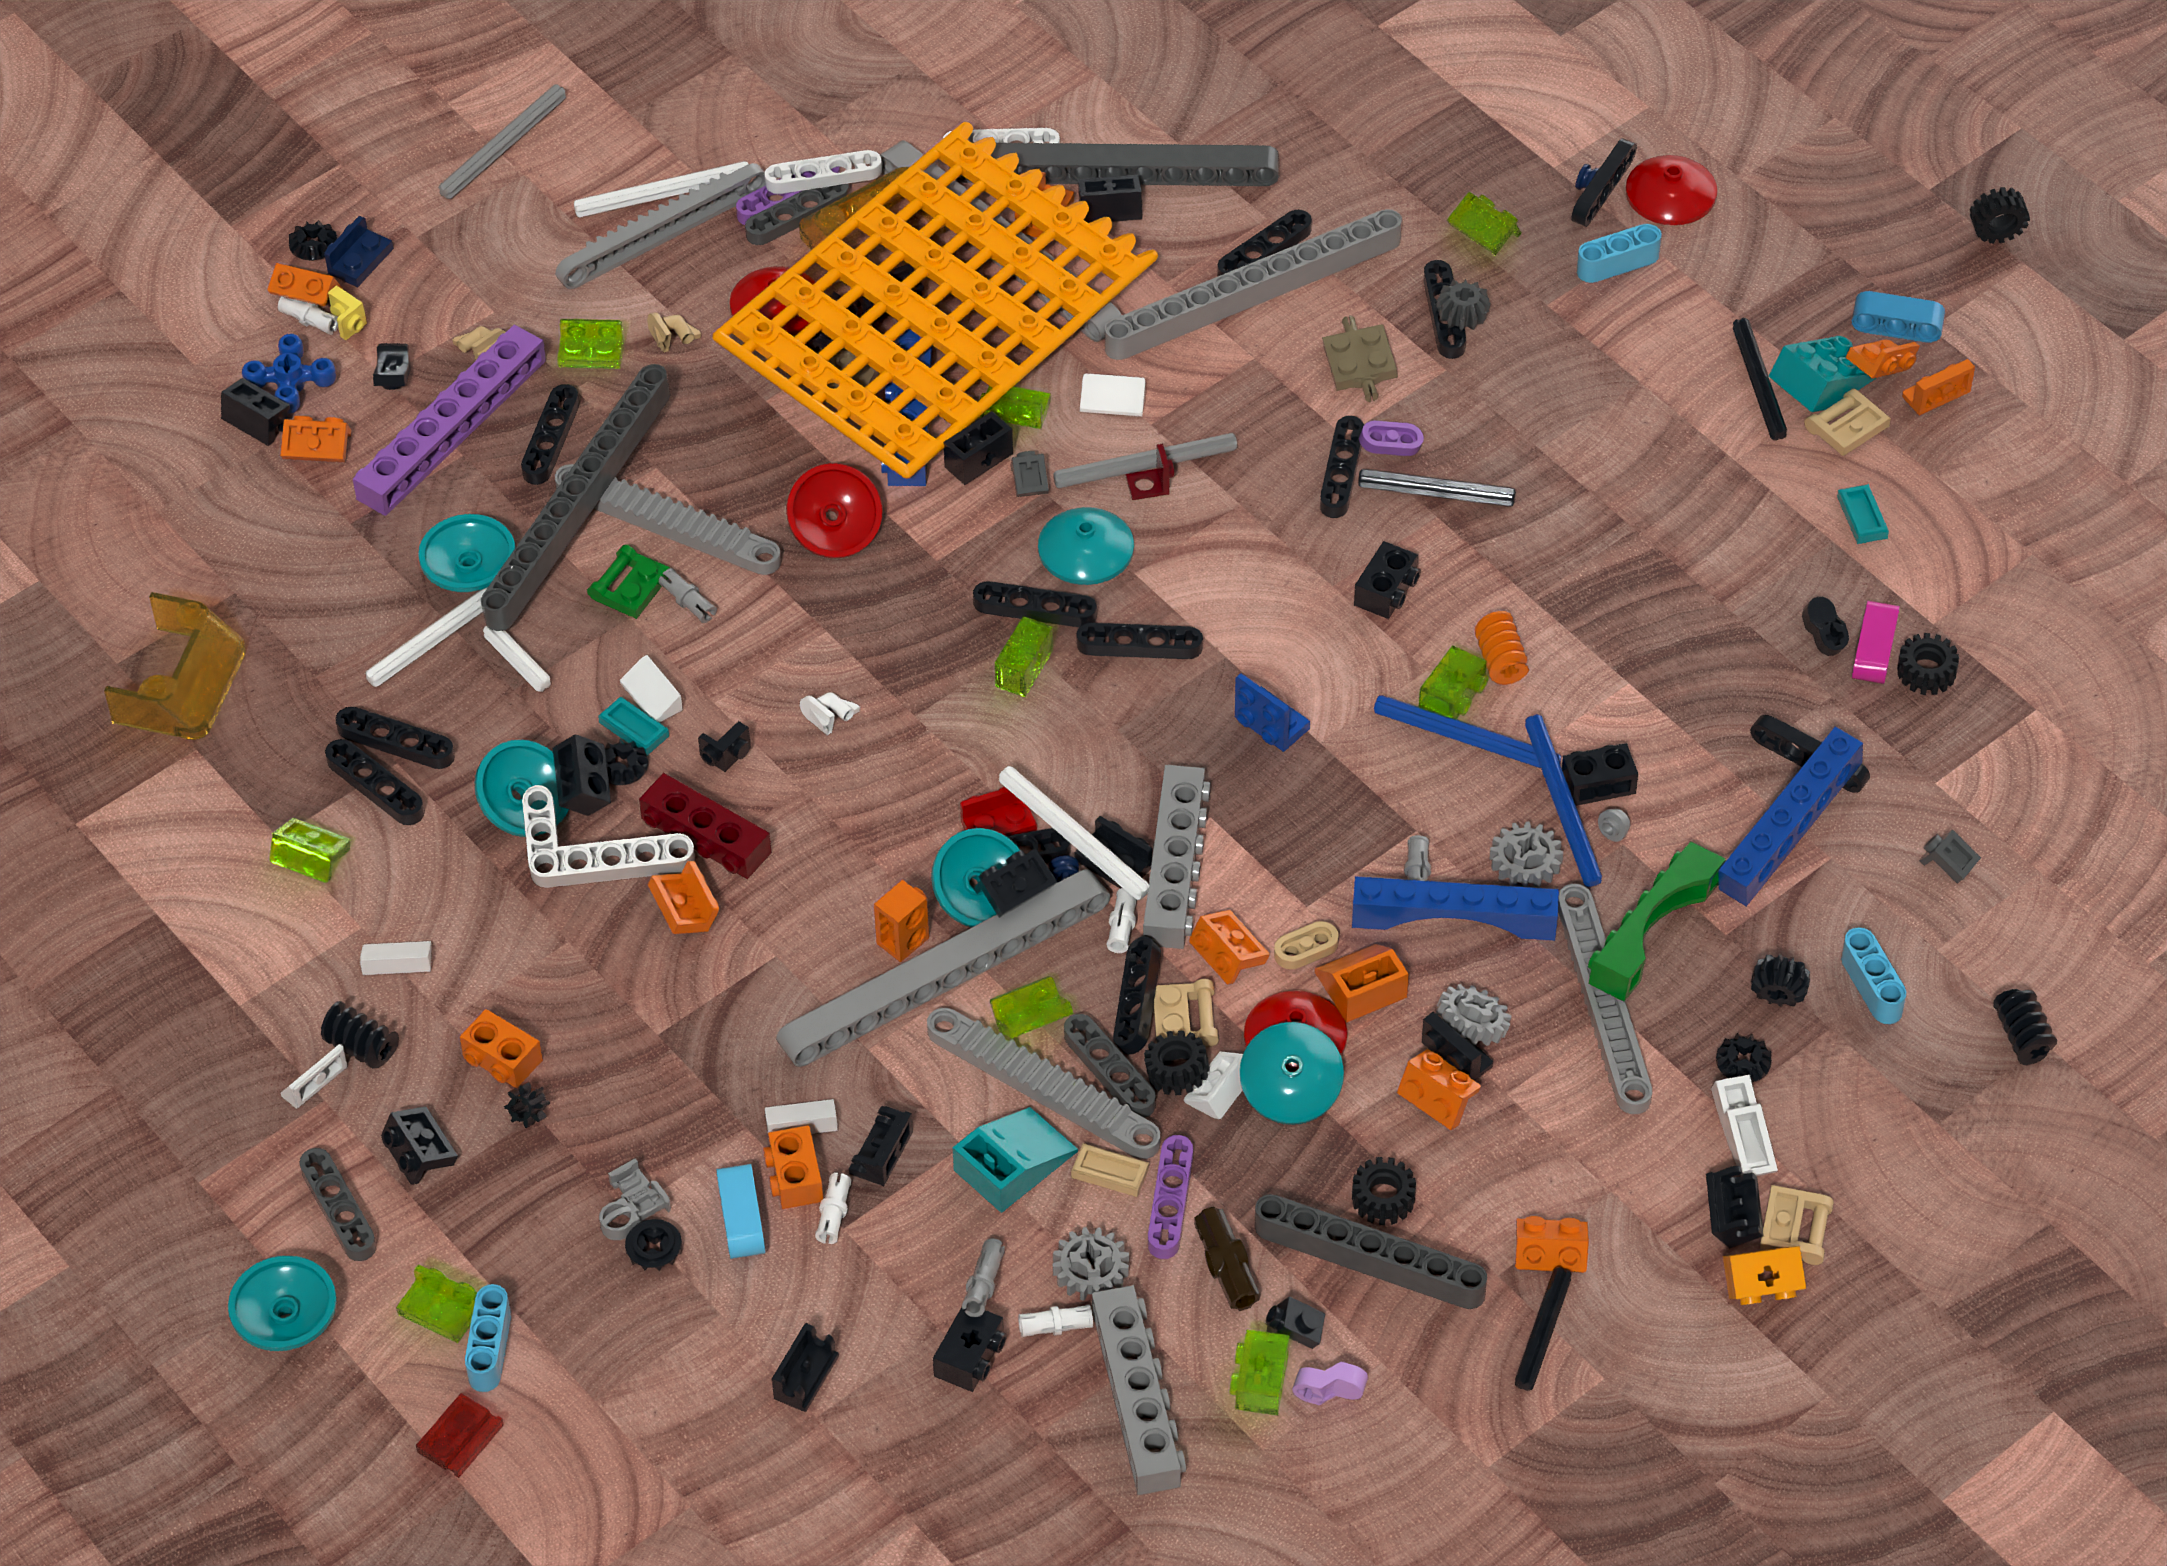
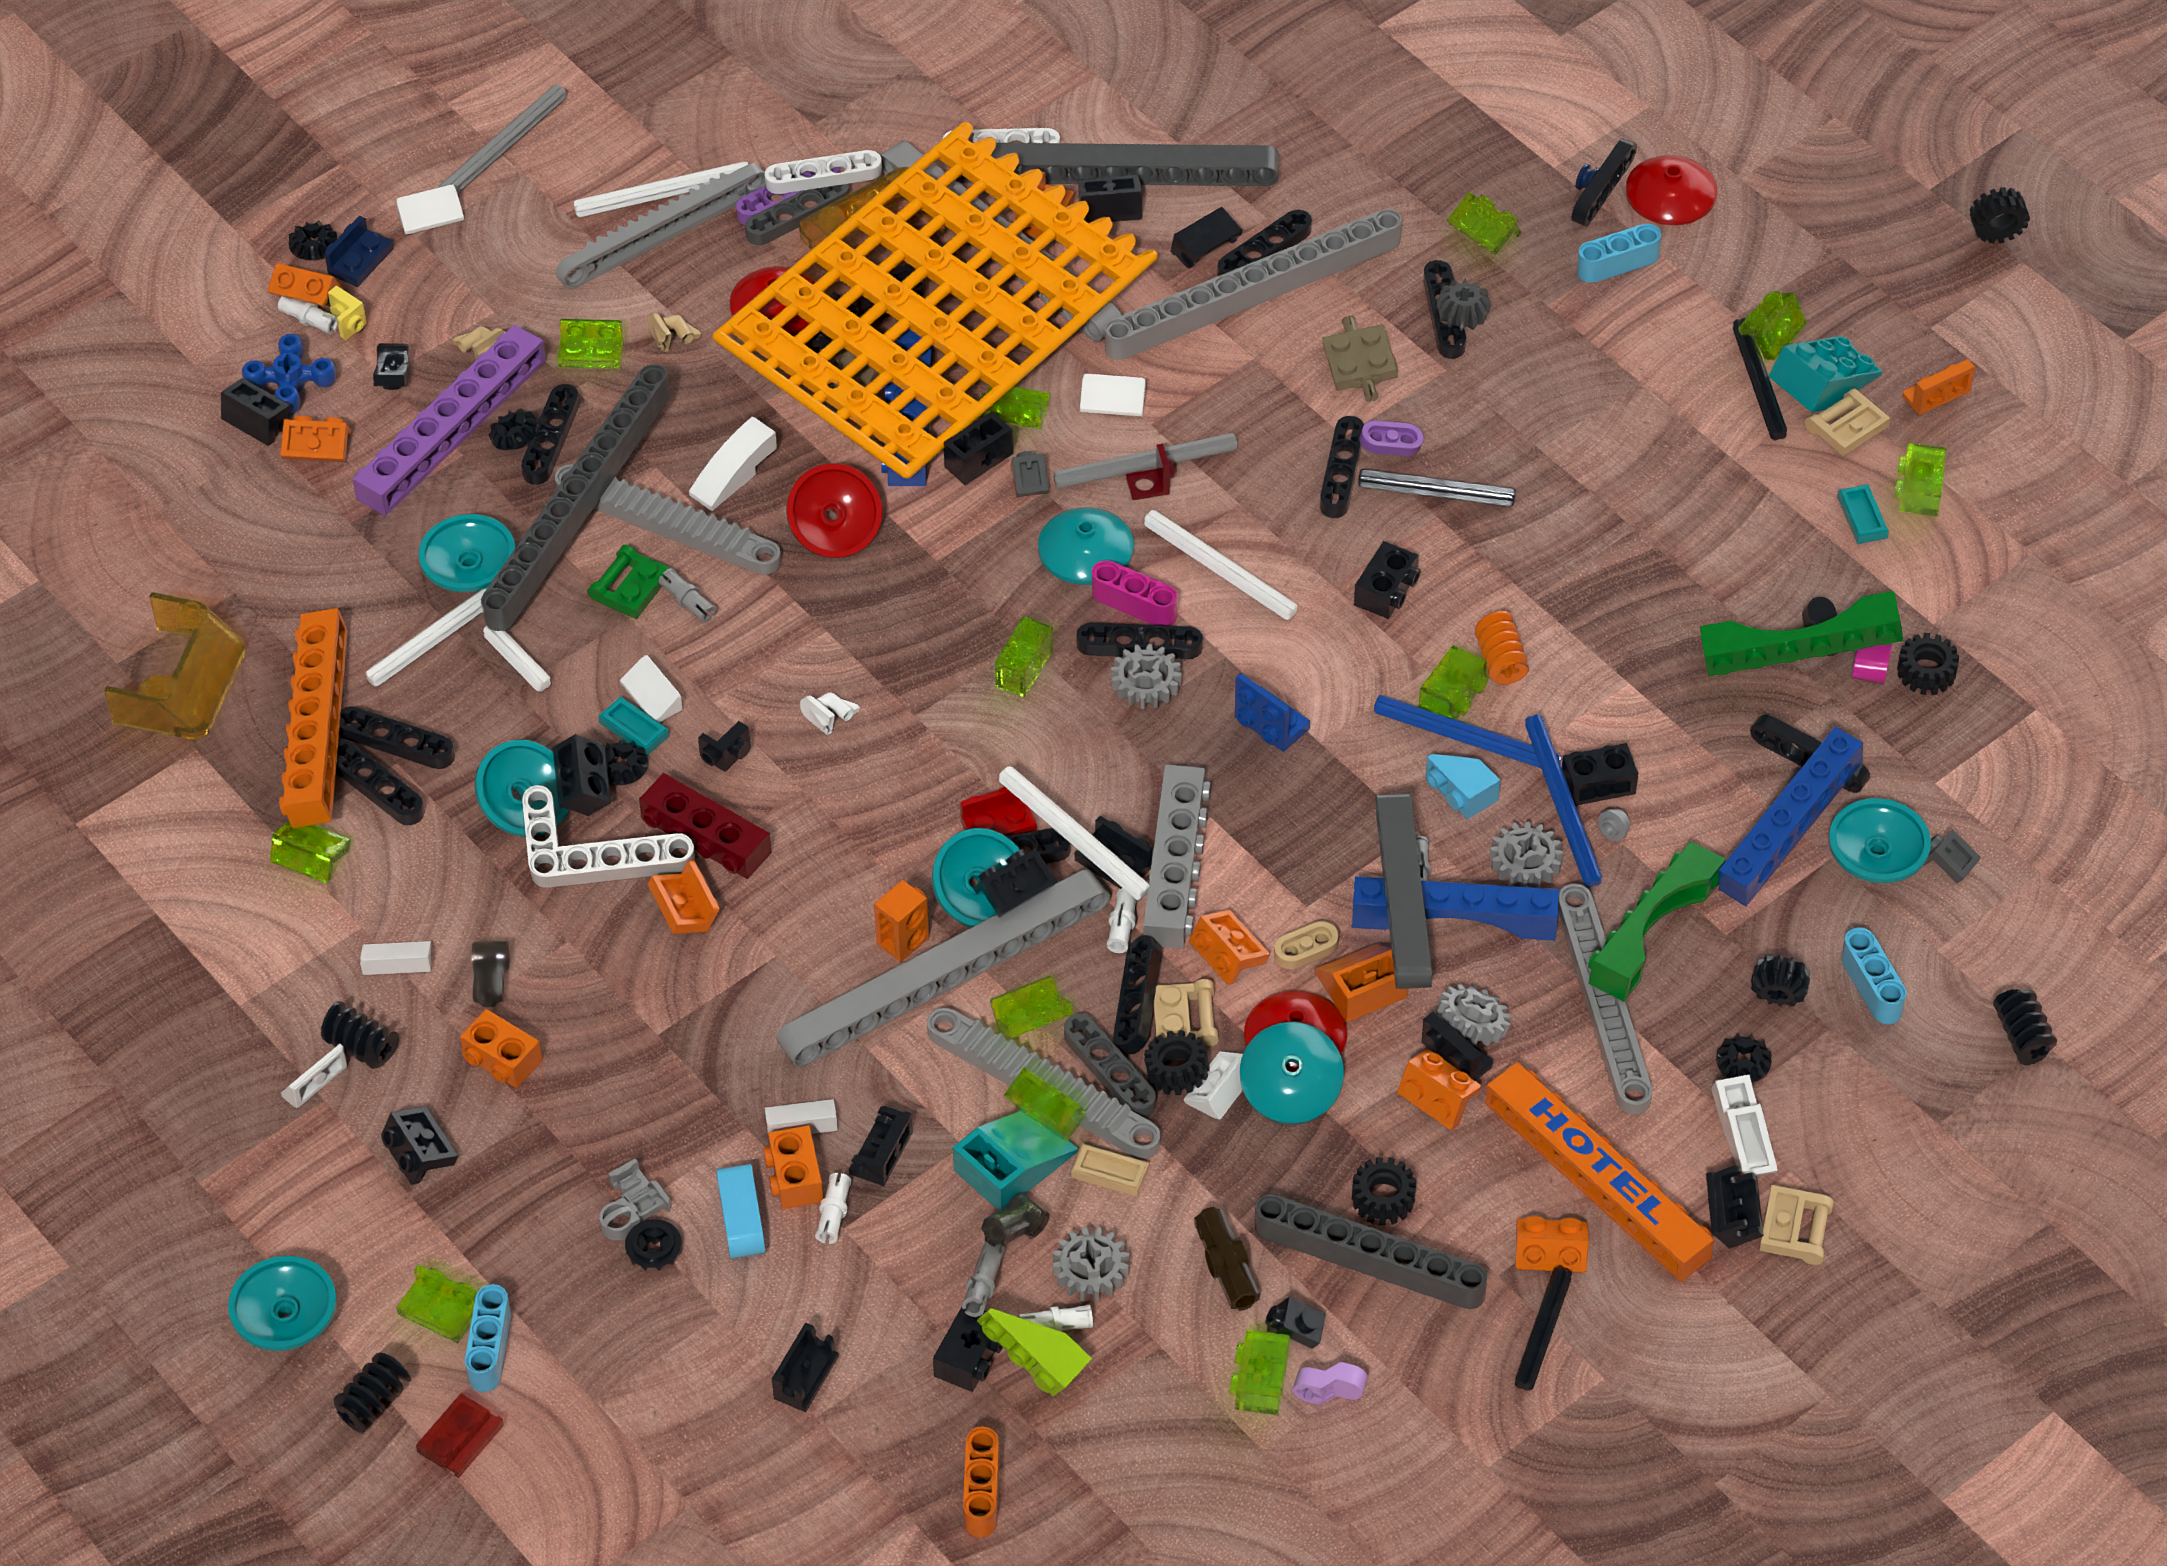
(314, 718): none -> orange brick
(339, 1203): dark grey beam -> none
(368, 1390): none -> black piece
(429, 209): none -> white slope
(489, 965): none -> clear smoke piece
(517, 436): none -> black gear
(527, 1104): black gear -> none
(734, 463): none -> white slope
(981, 1496): none -> orange beam
(1016, 1219): none -> clear smoke piece
(1036, 599): black beam -> none
(1041, 1350): none -> lime slope
(1045, 1104): none -> clear neon green brick
(1063, 867): dark blue bush -> none
(1134, 593): none -> dark pink beam
(1146, 676): none -> light grey gear
(1149, 1469): light grey brick -> none
(1170, 1196): medium lavender beam -> none
(1204, 236): none -> black hinge
(1220, 564): none -> white axle
(1403, 891): none -> dark grey beam
(1464, 782): none -> medium azure slope
(1600, 1171): none -> orange brick
(1743, 1272): light orange brick -> none
(1774, 323): none -> clear neon green bracket
(1867, 623): none -> green arch
(1883, 357): orange bracket -> none
(1884, 829): none -> teal dish
(1898, 316): dark azure beam -> none
(1922, 479): none -> clear neon green brick

